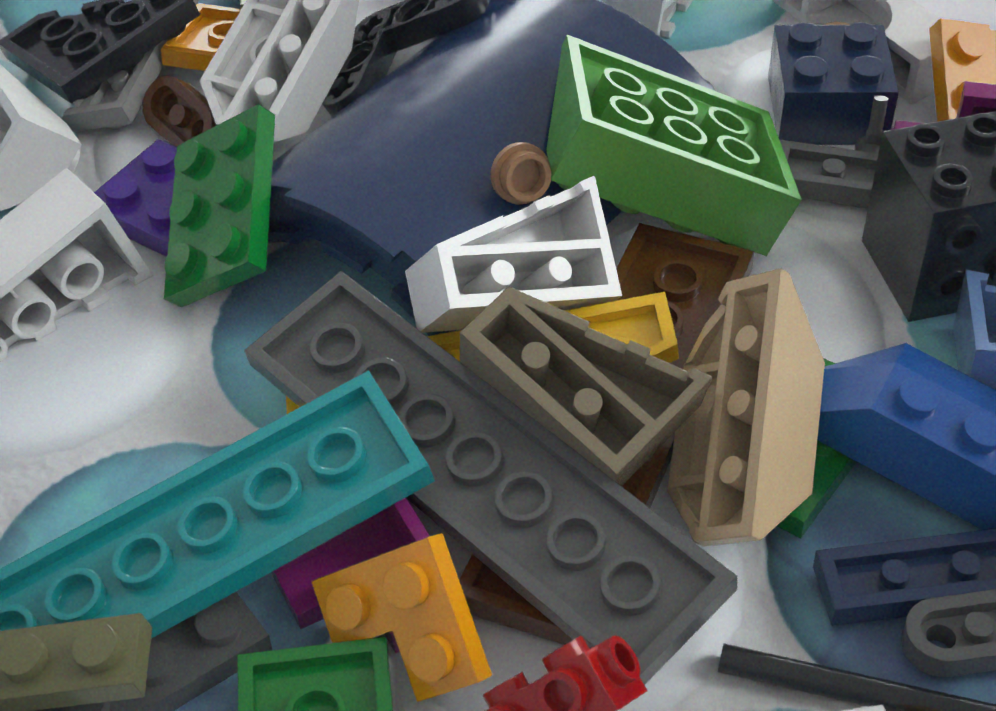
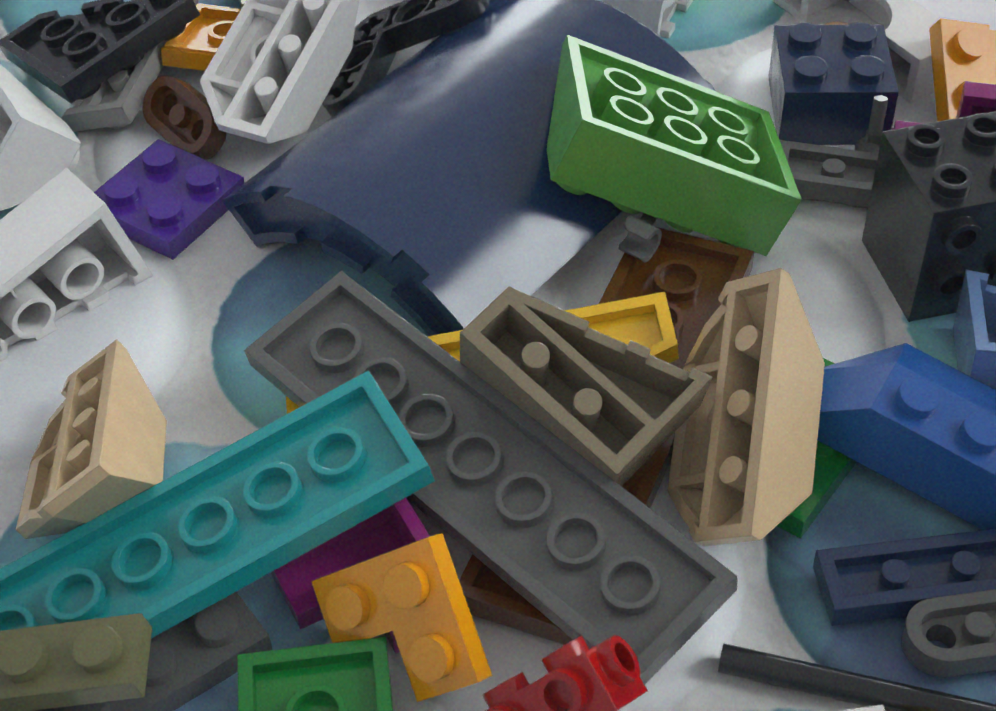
(95, 447): none -> tan wedge
(220, 207): green plate -> none
(521, 173): medium nougat plate -> none
(547, 250): white wedge -> none
(642, 237): none -> dark grey hand

